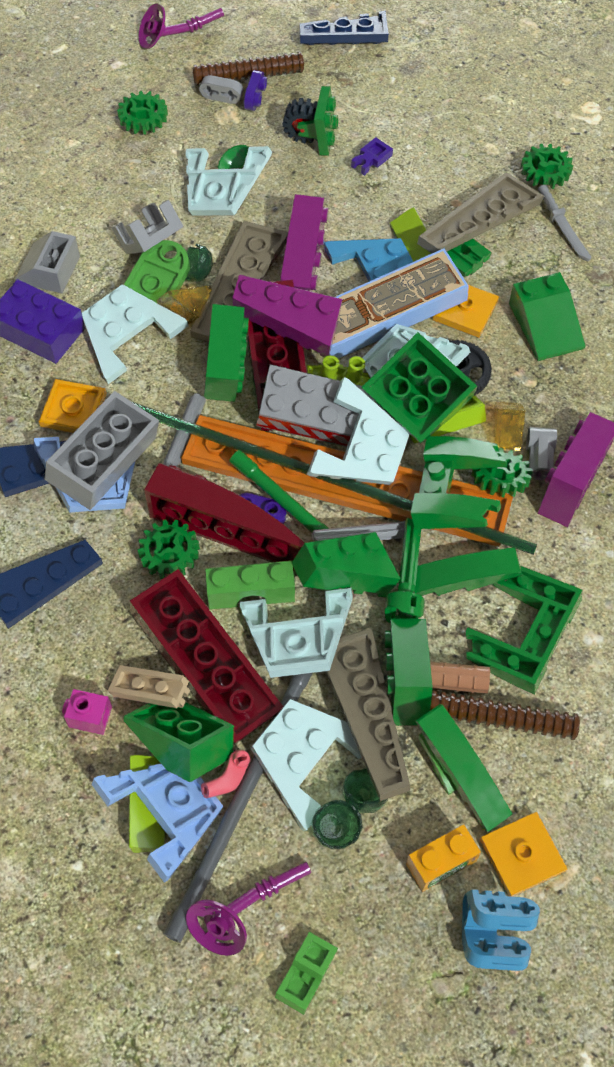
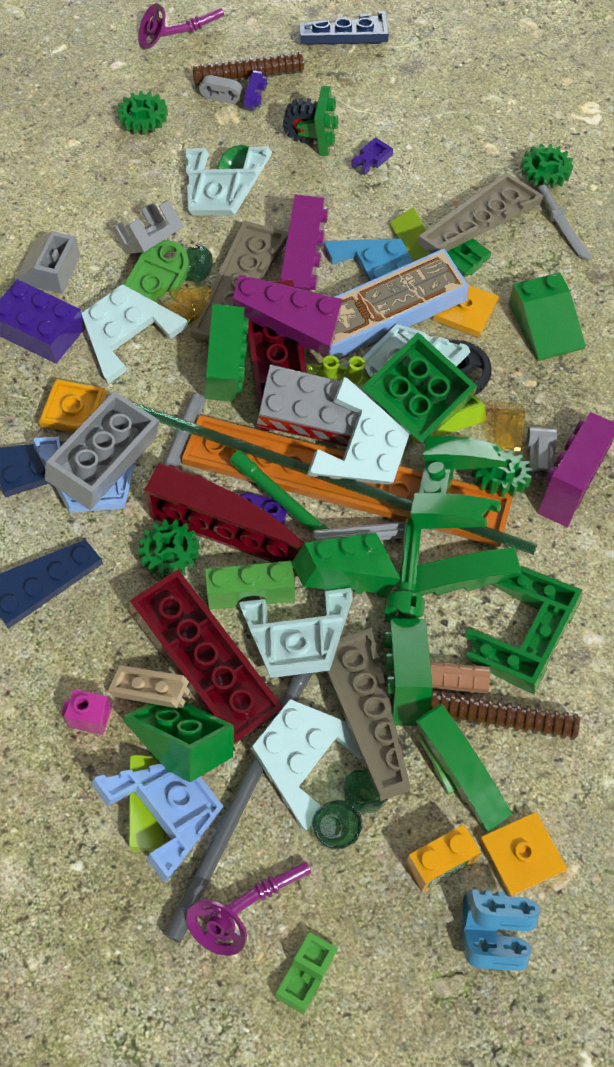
(230, 777): coral arm -> none

